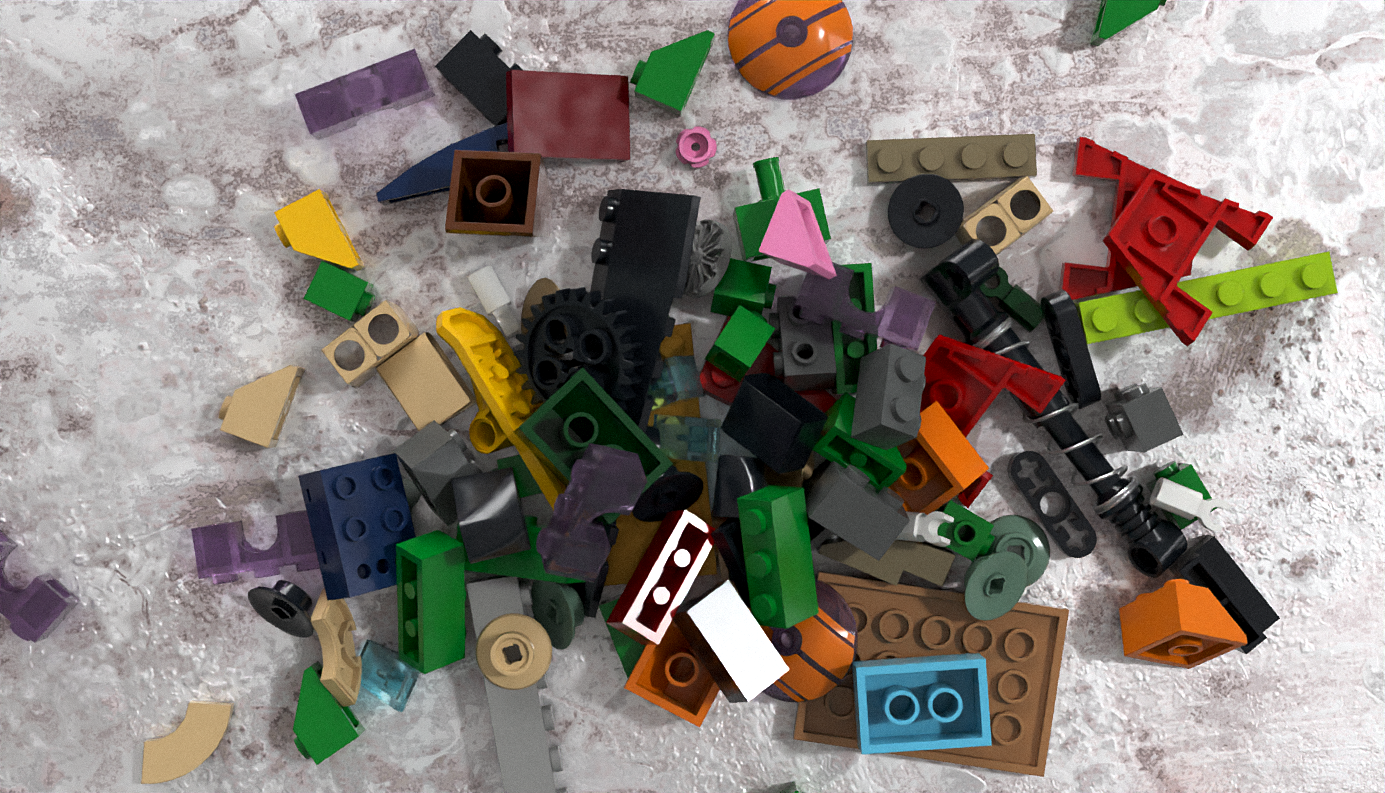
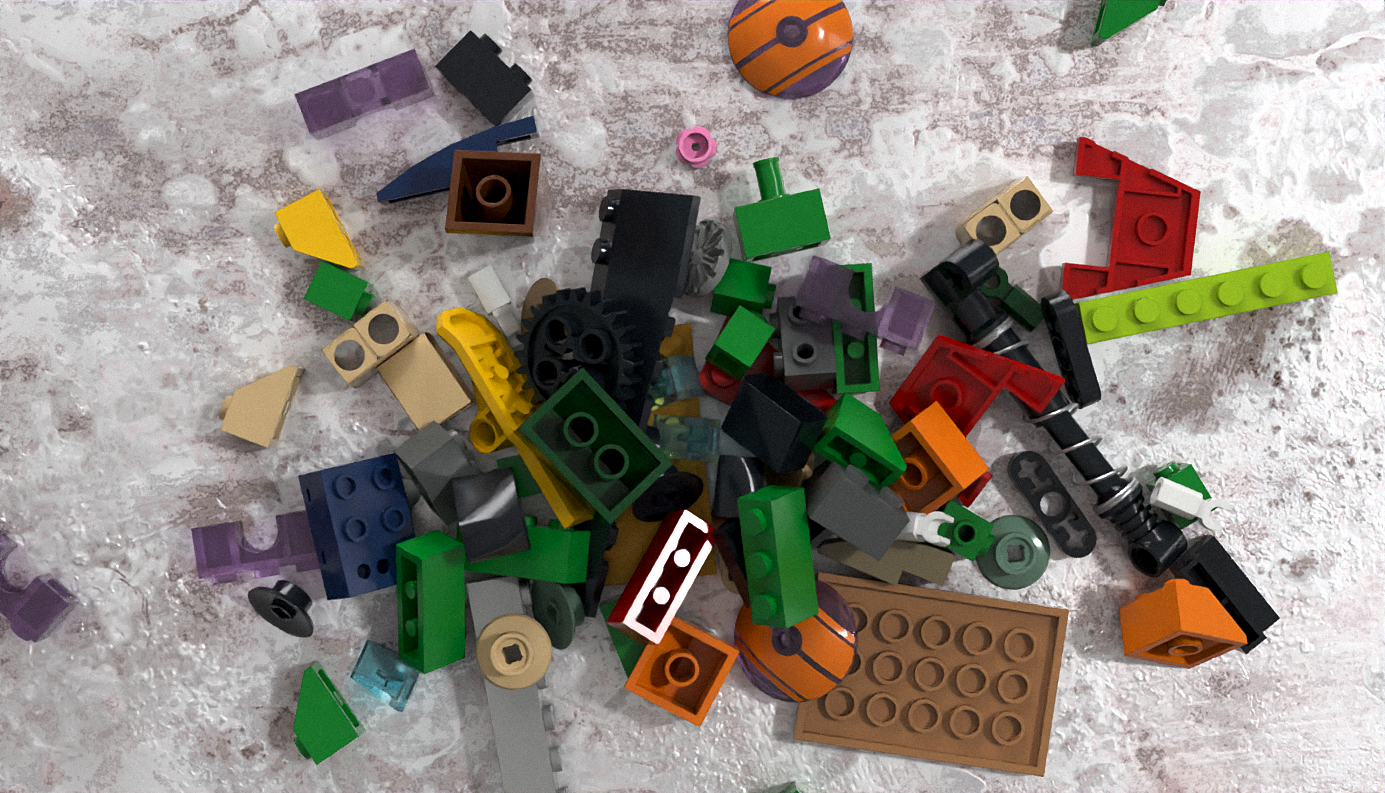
(189, 744): tan tile -> none
(341, 667): tan tile -> none
(568, 115): dark red tile -> none
(599, 484): clear purple arch -> none
(672, 72): green slope -> none
(730, 642): piece -> none
(796, 238): bright pink slope -> none
(889, 397): dark grey brick -> none
(909, 201): black piece -> none
(921, 703): medium azure brick -> none
(952, 158): dark tan plate -> none
(994, 584): sand green piece -> none
(1142, 418): dark grey brick -> none
(1161, 236): red wing -> none

